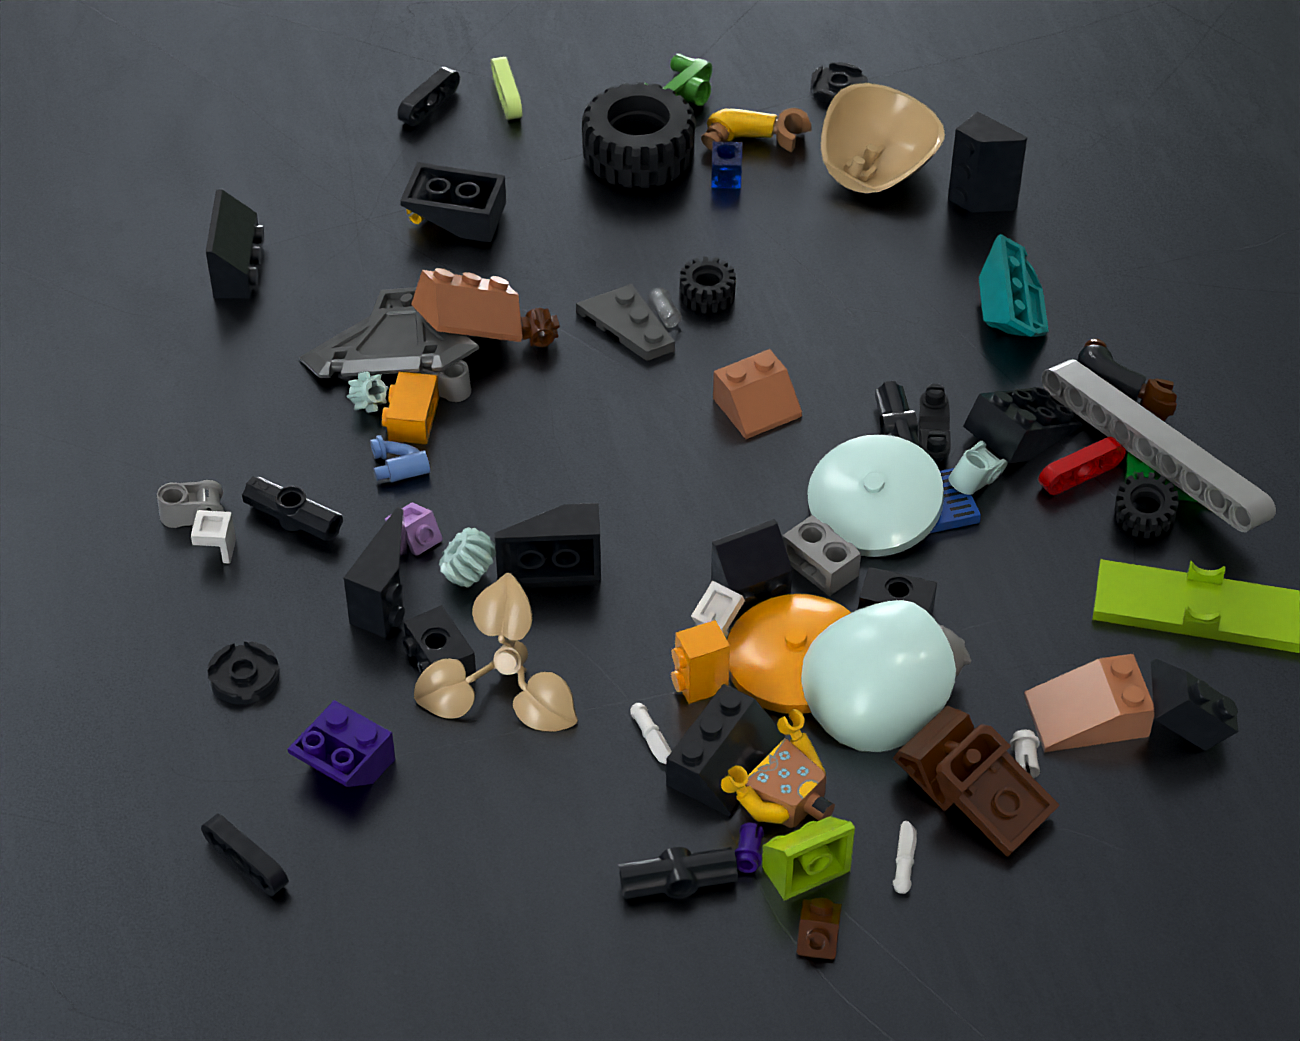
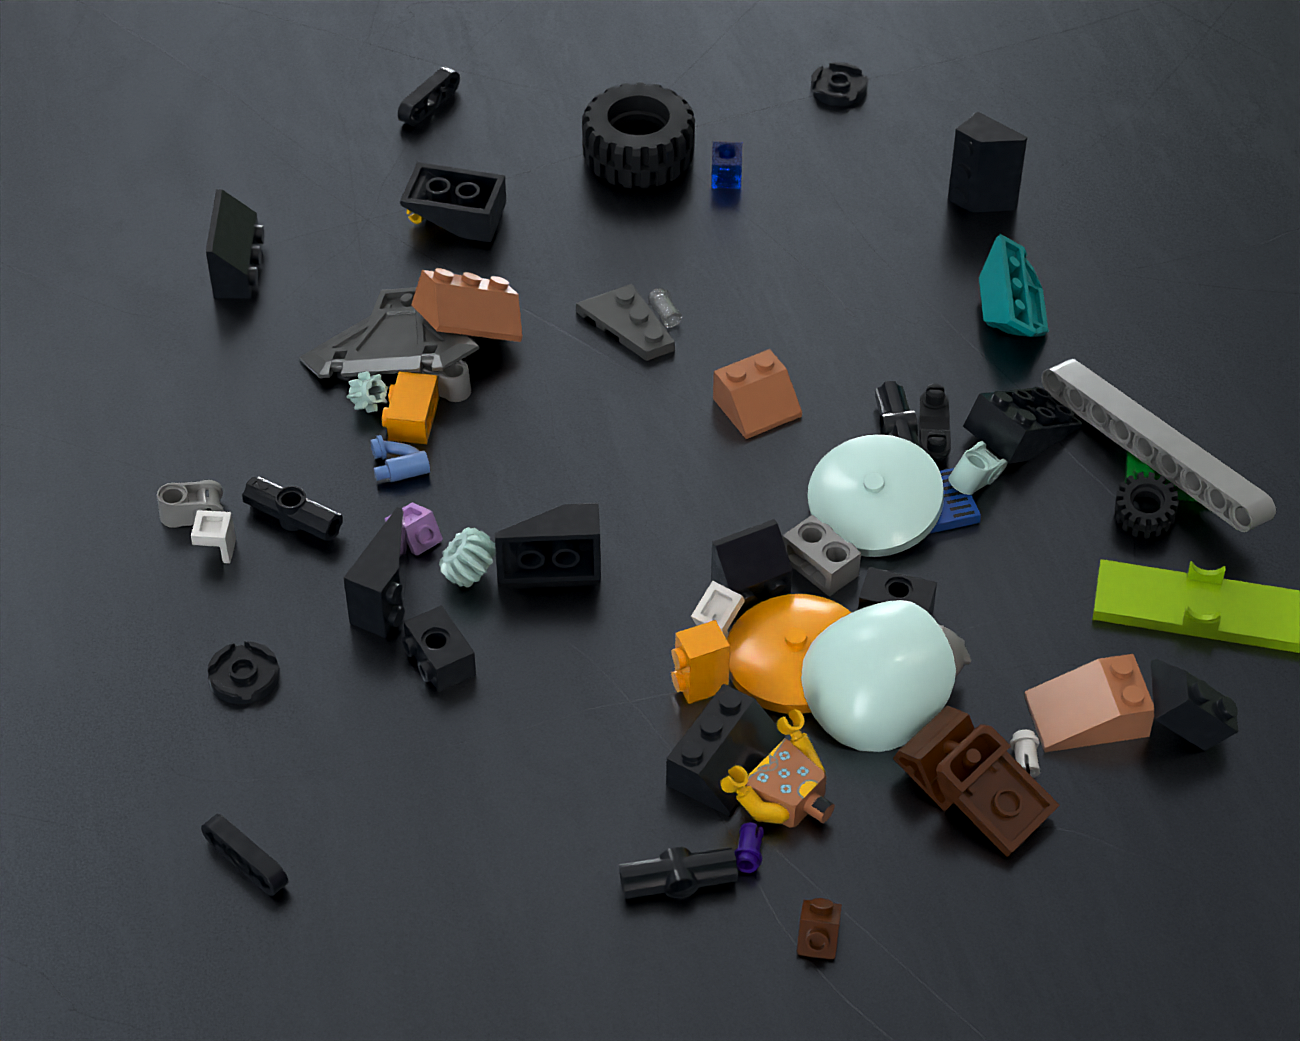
(345, 746): dark purple slope -> none
(504, 612): tan plant -> none
(506, 88): yellowish green beam -> none
(540, 327): reddish brown gear -> none
(650, 732): white piece -> none
(693, 79): bright green connector -> none
(707, 296): black tyre -> none
(738, 123): piece -> none
(809, 856): lime slope -> none
(877, 137): tan piece -> none
(904, 858): white piece -> none
(1081, 465): red beam -> none
(1155, 395): piece -> none

